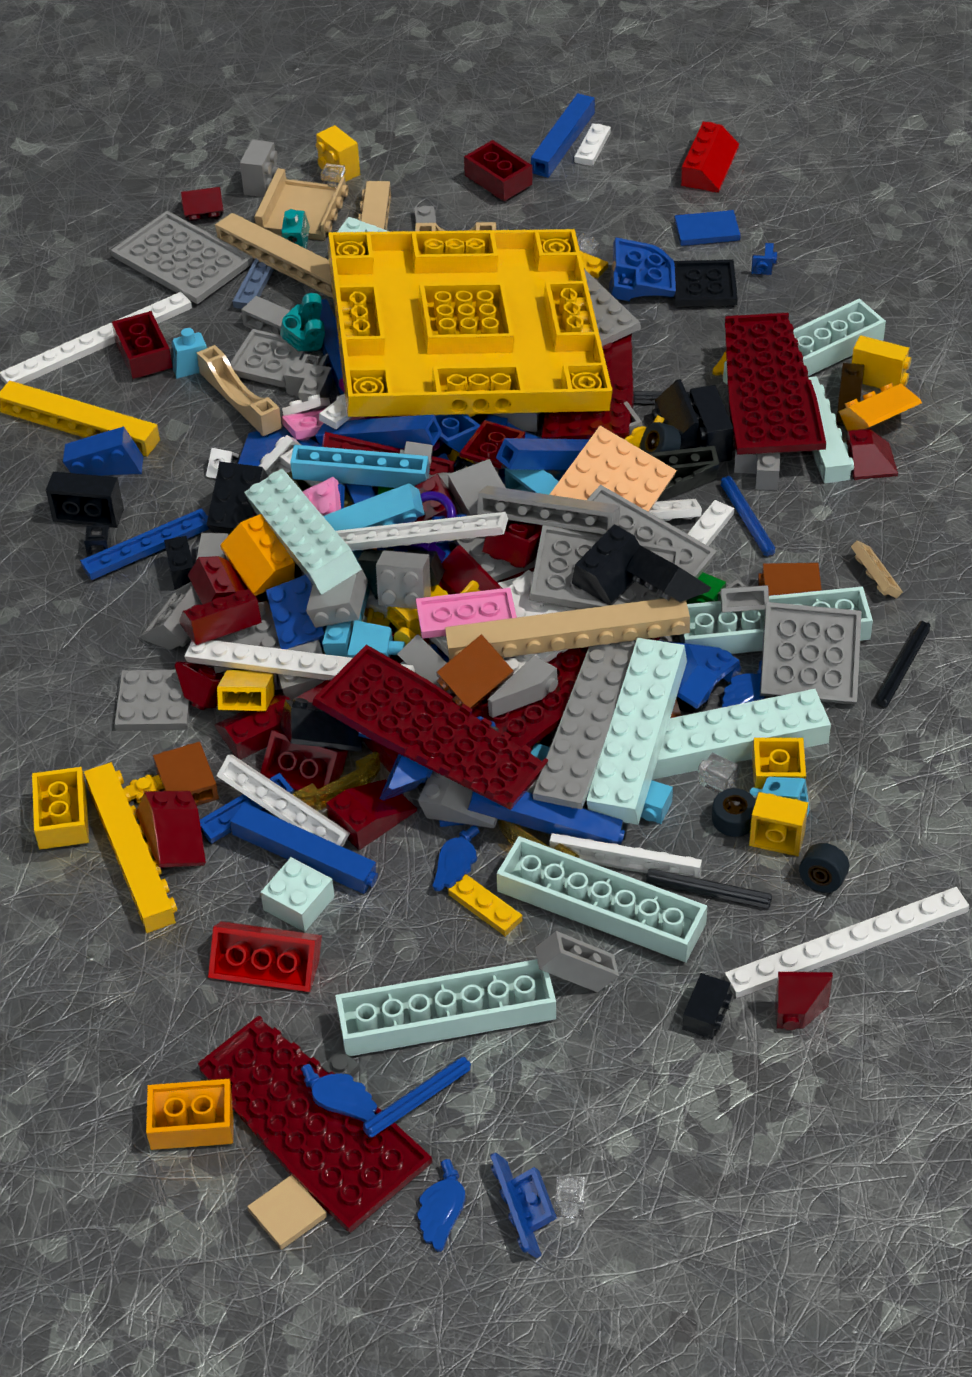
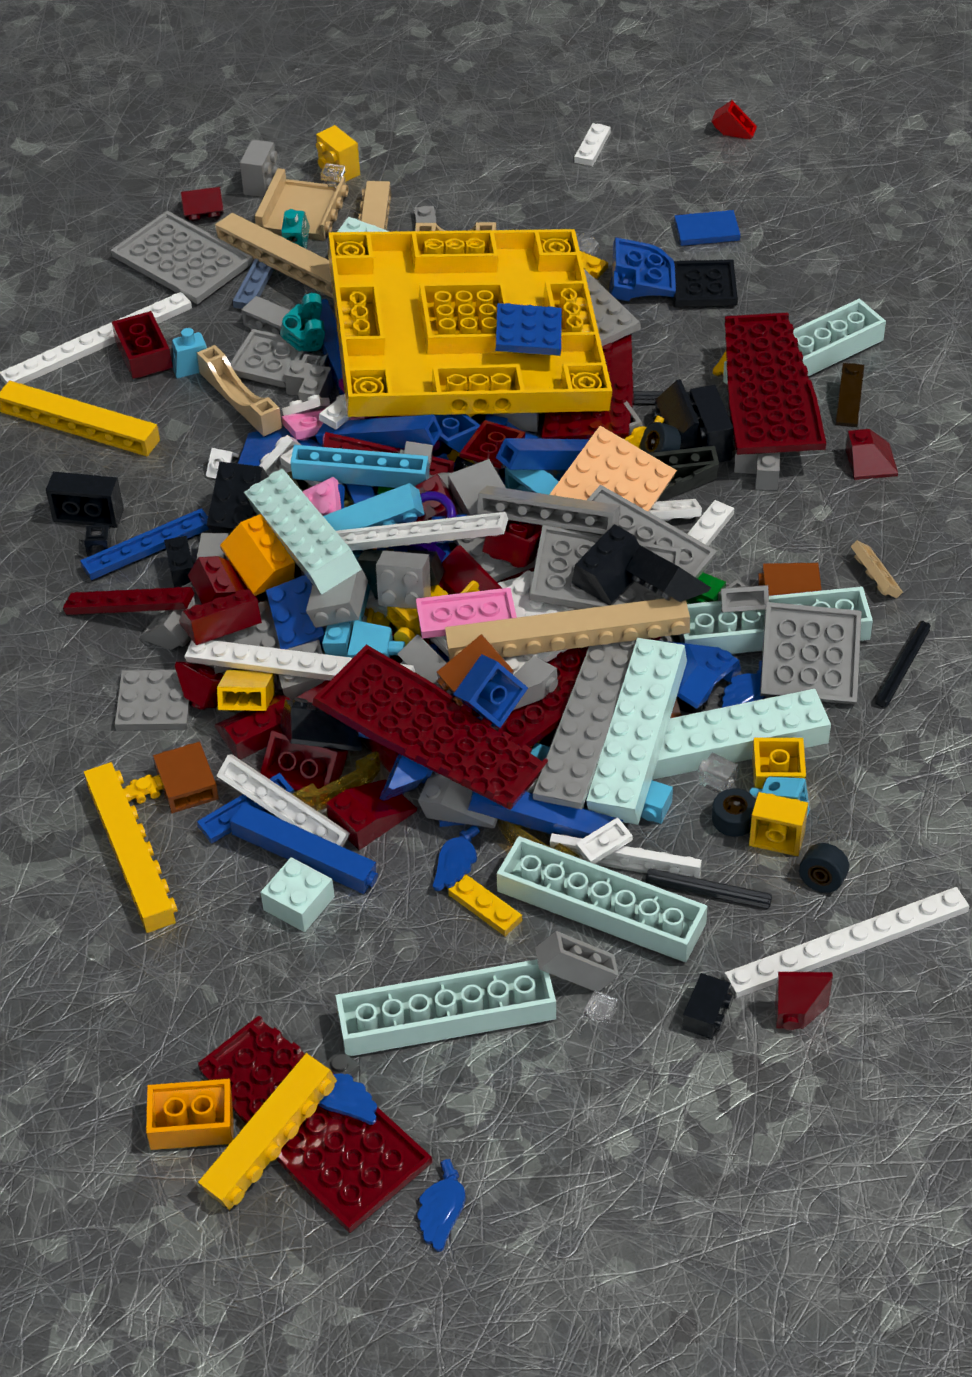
(60, 808): yellow brick -> none
(104, 454): blue wedge -> none
(128, 600): none -> dark red plate
(172, 828): dark red slope -> none
(264, 956): red slope -> none
(268, 1132): none -> yellow brick
(287, 1212): tan tile -> none
(416, 1097): blue axle -> none
(490, 690): none -> blue slope
(498, 170): dark red brick -> none
(527, 1202): blue bracket -> none
(528, 329): none -> blue plate
(563, 135): blue brick -> none
(570, 1197): clear brick -> none
(601, 1007): none -> clear tile
(604, 841): none -> white plate
(709, 158): red slope -> none
(733, 121): none -> red slope
(748, 516): blue axle -> none
(763, 264): blue bracket -> none
(834, 461): light aqua brick -> none
(878, 406): light orange slope -> none
(882, 362): yellow brick -> none

